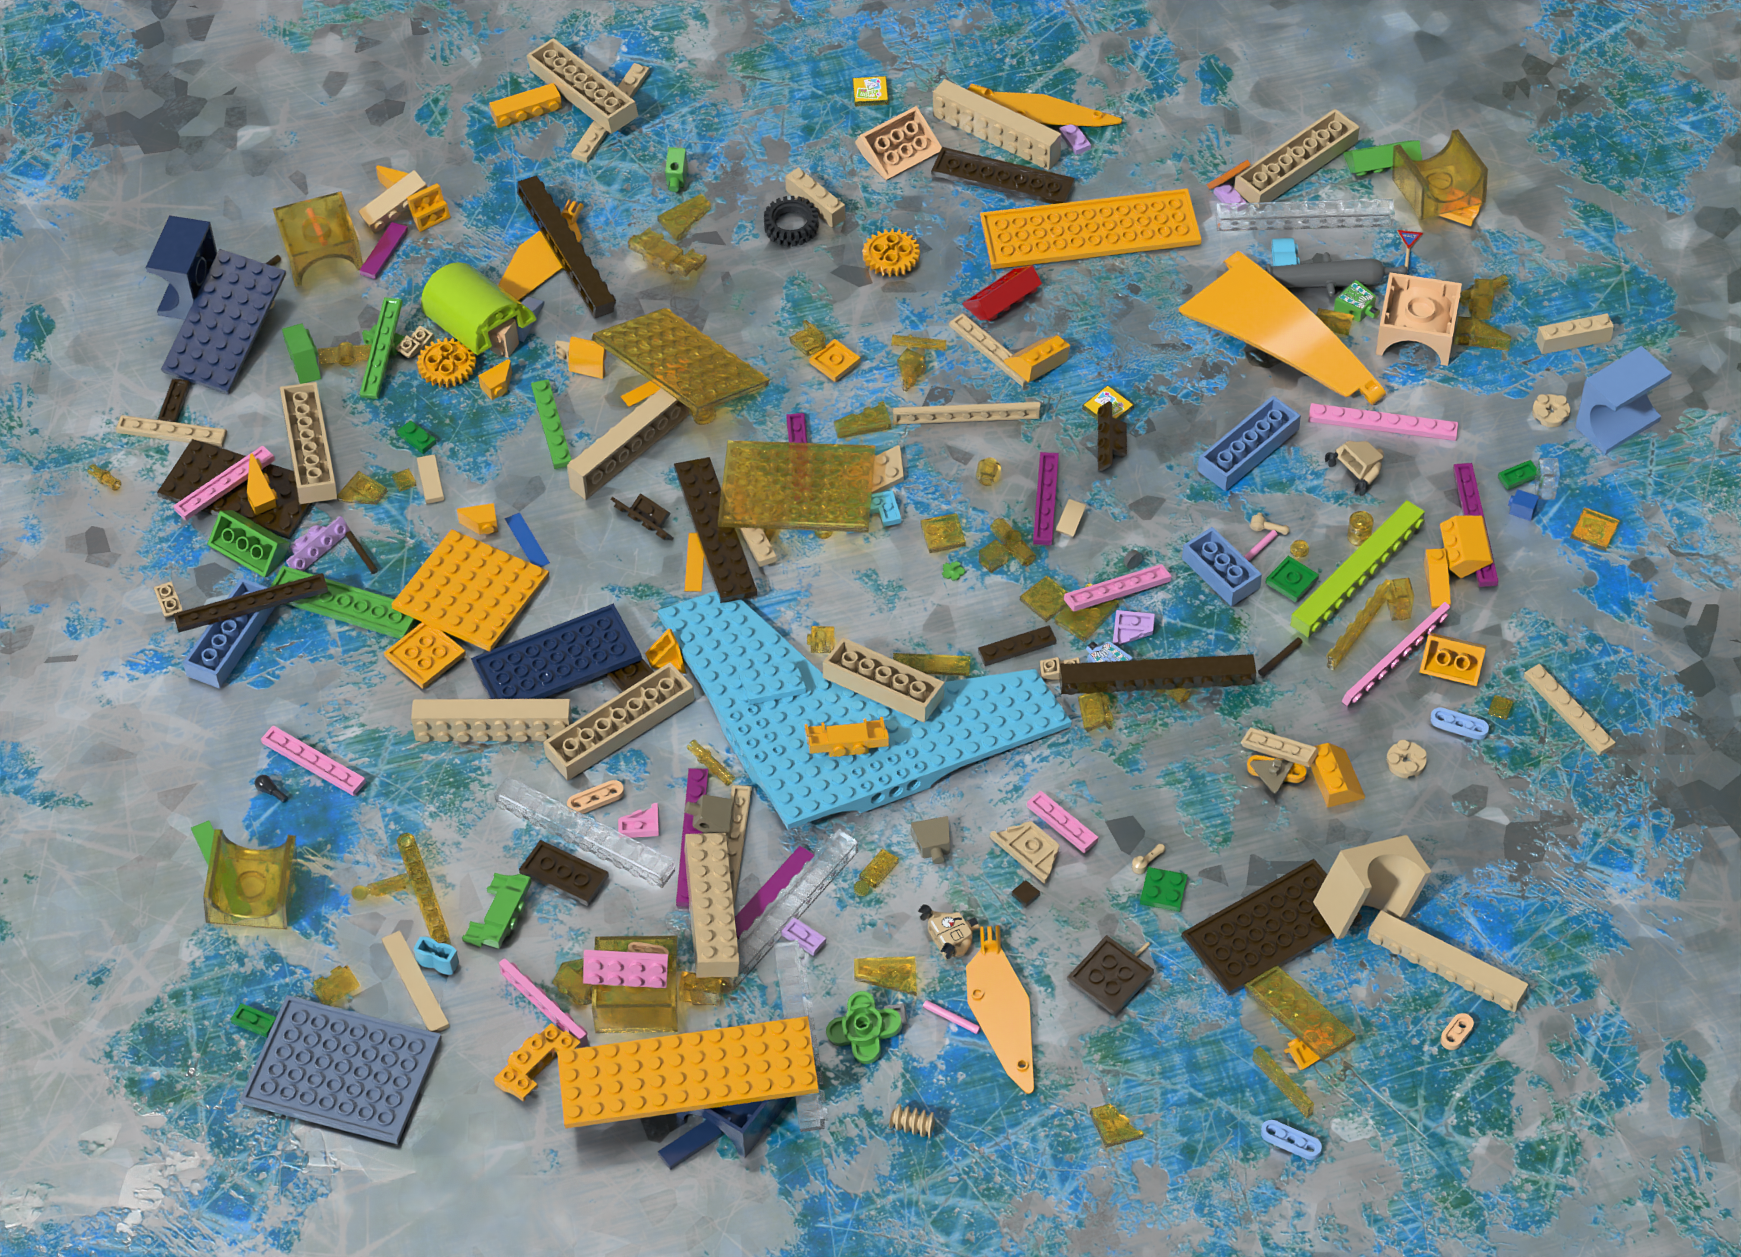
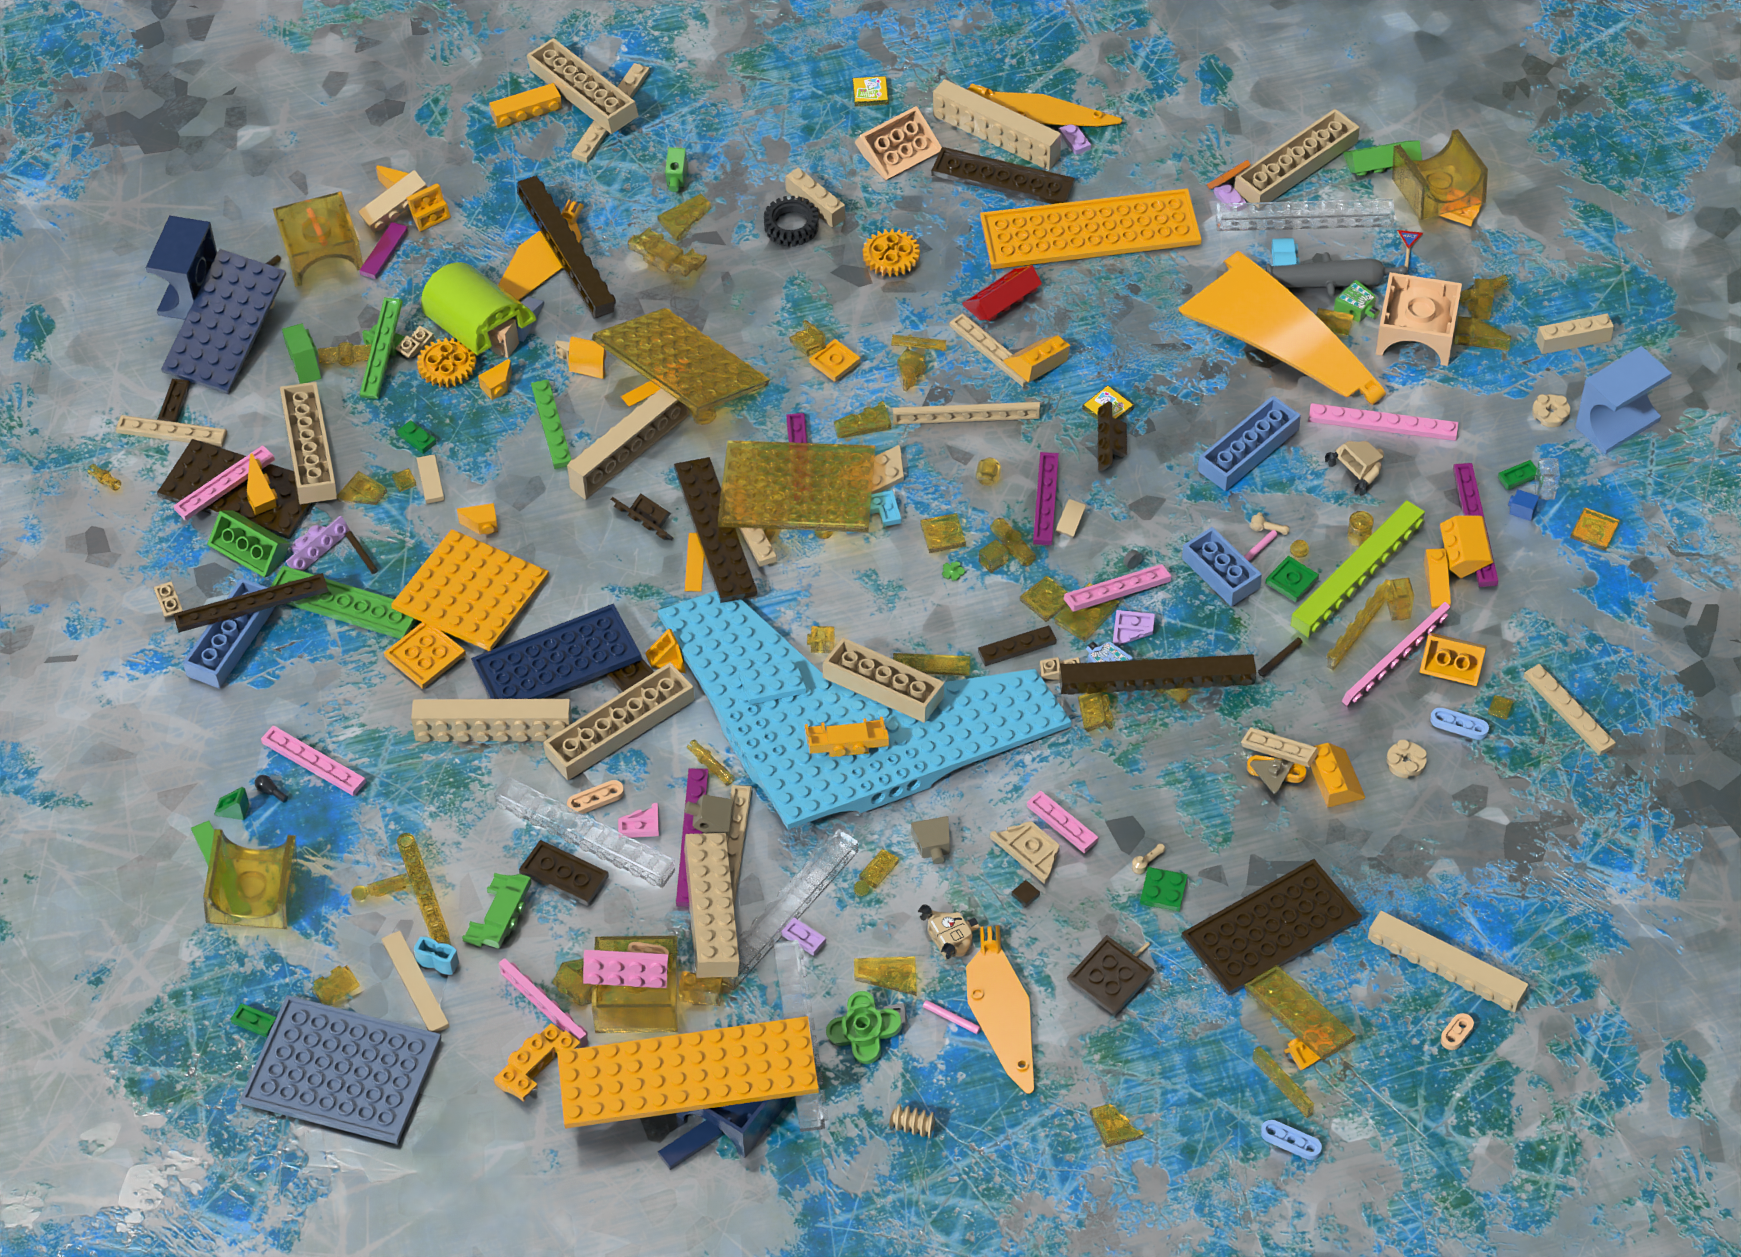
(233, 805): none -> green slope
(527, 540): blue sticker -> none
(771, 888): magenta tile -> none
(1373, 875): tan piece -> none

